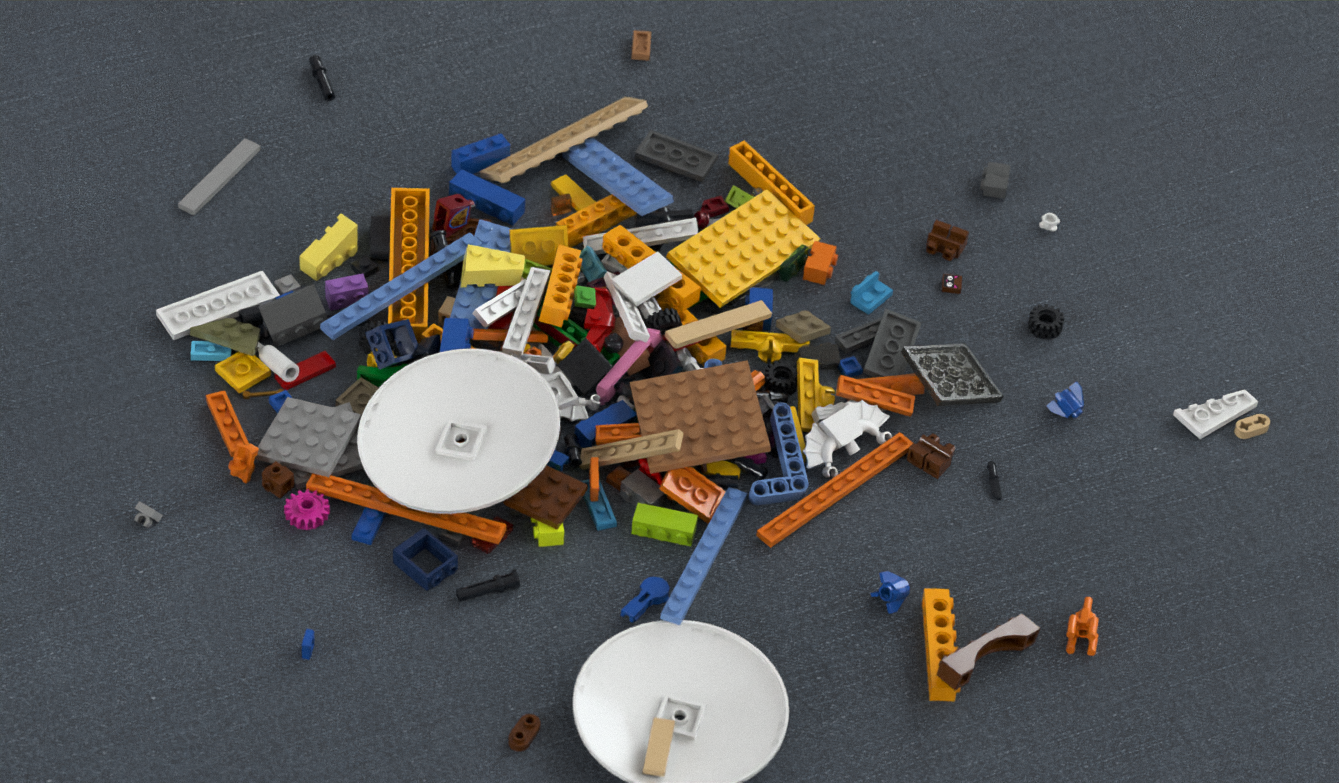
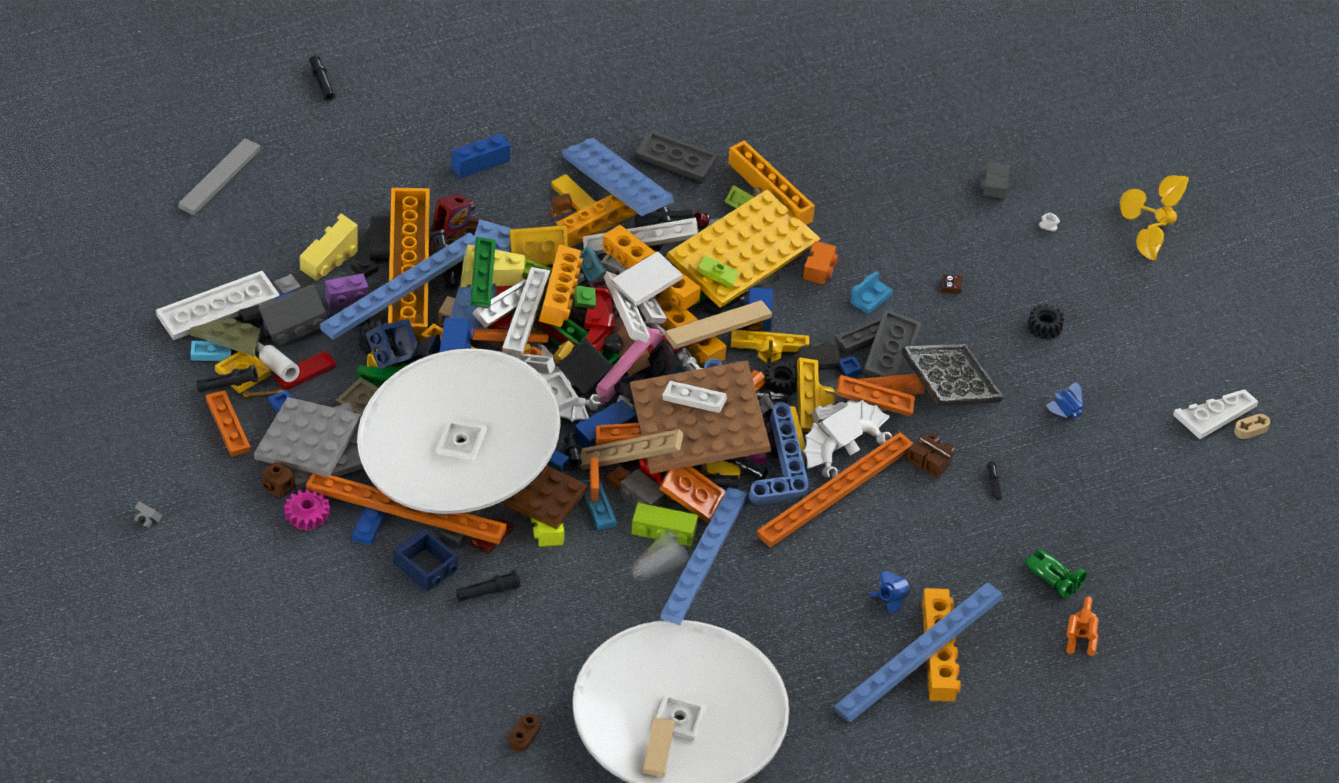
(235, 378): none -> black pin
(243, 461): orange hips -> none
(308, 644): blue tile -> none
(482, 272): none -> green tile
(488, 197): blue brick -> none
(563, 139): tan plate -> none
(641, 45): medium nougat plate -> none
(658, 591): blue piece -> none
(660, 558): none -> clear cone
(663, 320): black tyre -> none
(694, 396): none -> white plate
(714, 206): dark red tile -> none
(717, 271): none -> lime plate
(794, 263): clear green plate -> none
(803, 326): dark tan plate -> none
(918, 652): none -> medium blue plate
(946, 240): reddish brown hips -> none
(1013, 635): arch -> none
(1055, 573): none -> green piece
(1132, 202): none -> yellow plant

